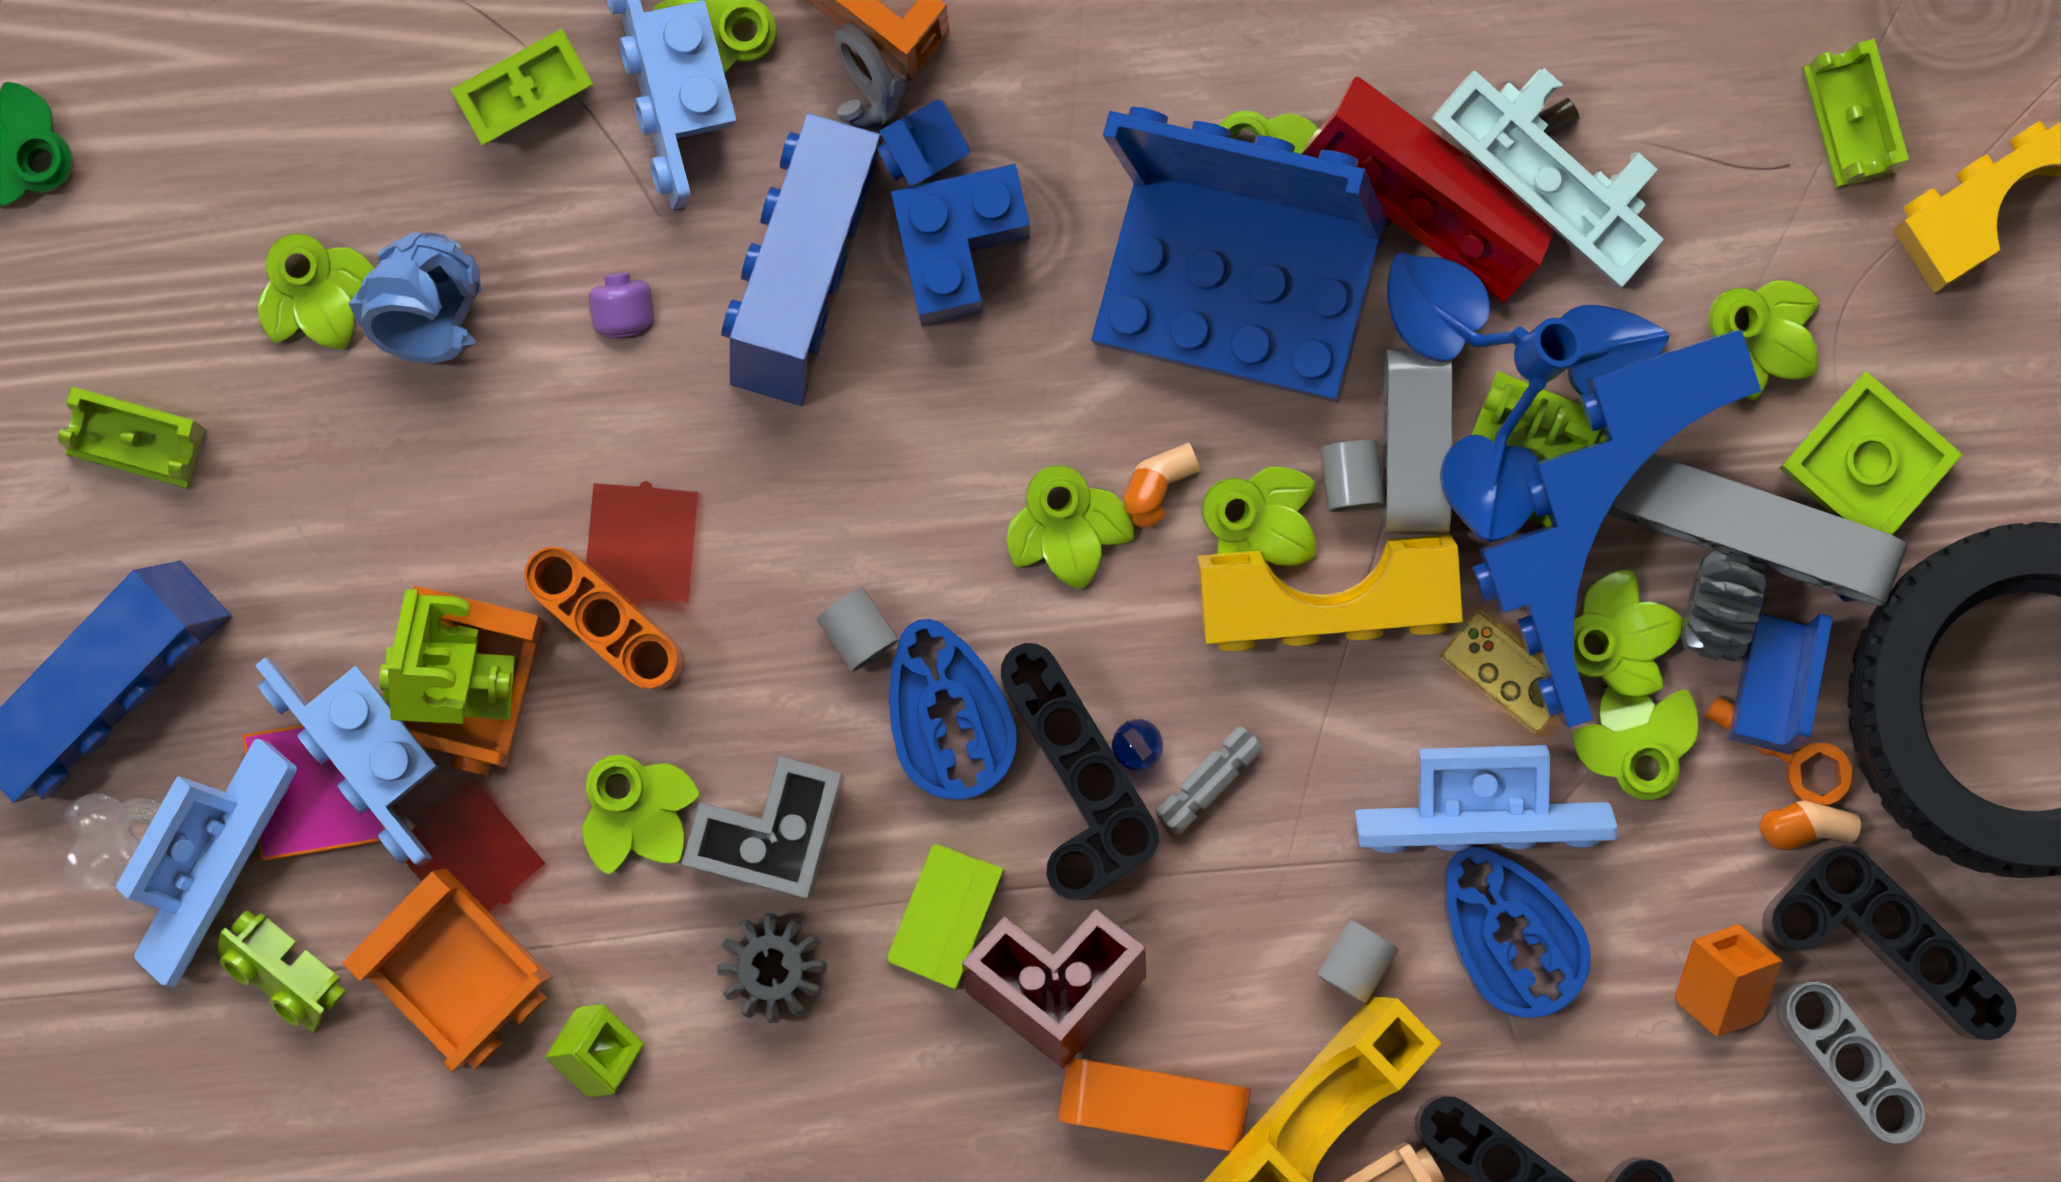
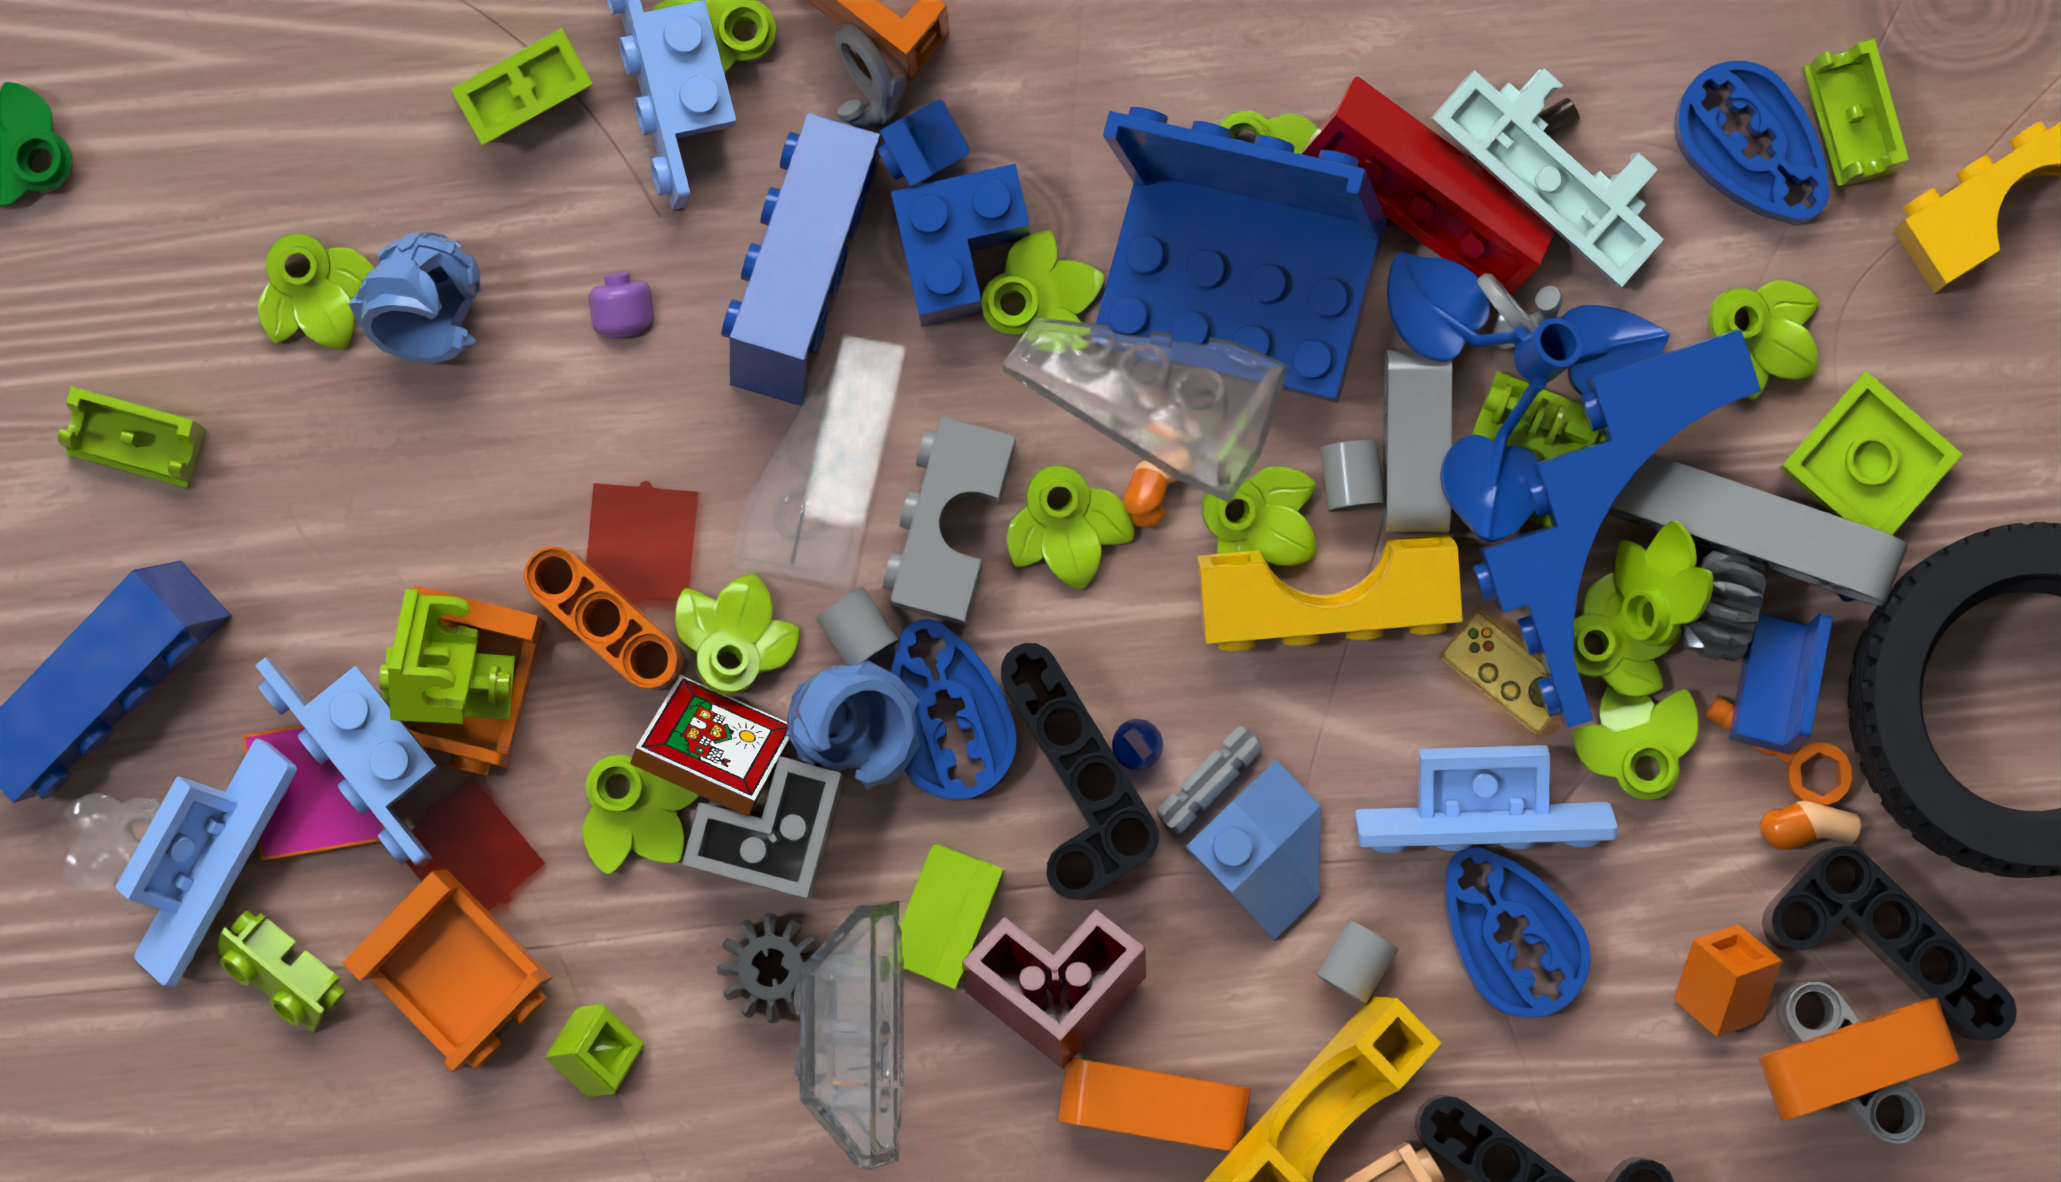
(712, 745): none -> tile
(736, 625): none -> lime plate
(820, 486): none -> clear wedge
(855, 721): none -> medium blue helmet
(855, 1034): none -> clear wedge
(959, 465): none -> light grey arch
(1047, 285): none -> lime plate
(1172, 402): none -> clear wedge
(1266, 850): none -> medium blue slope
(1511, 313): none -> light grey piece
(1661, 585): none -> lime plate
(1773, 112): none -> blue piece
(1859, 1059): none -> orange beam

